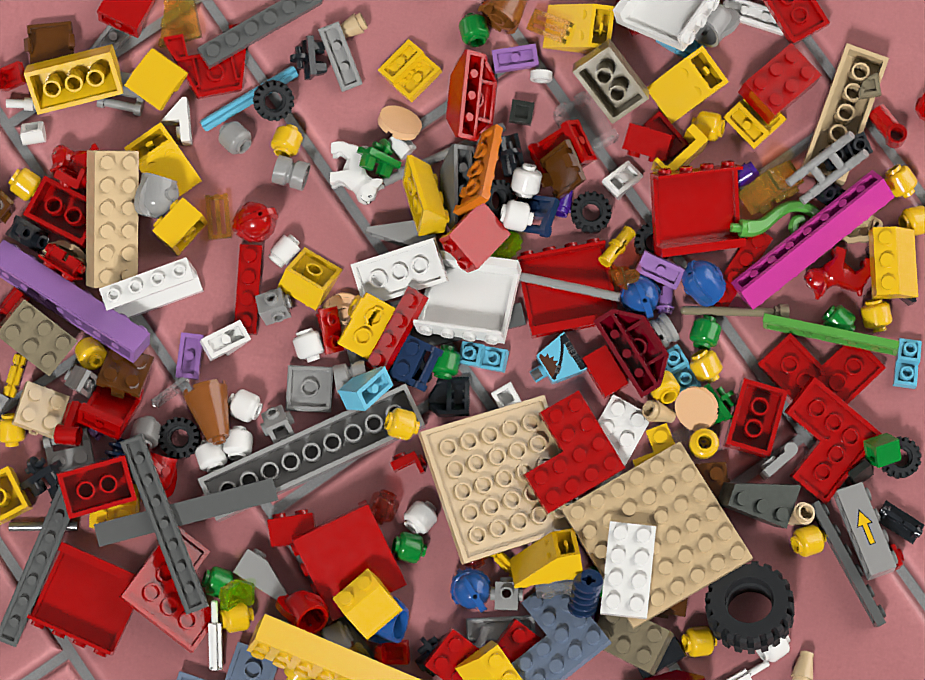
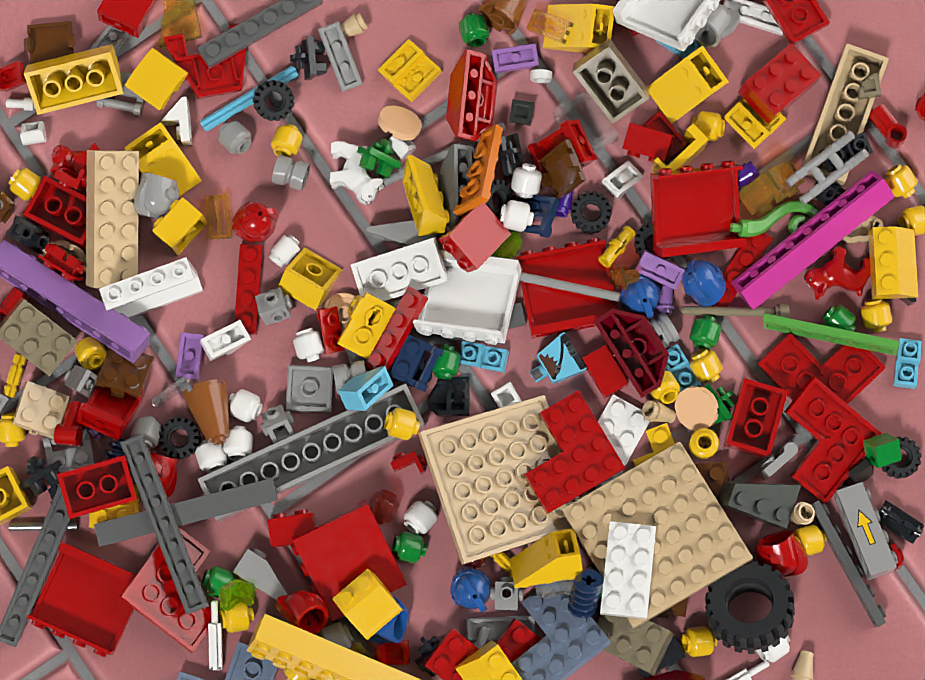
(782, 553): none -> red helmet

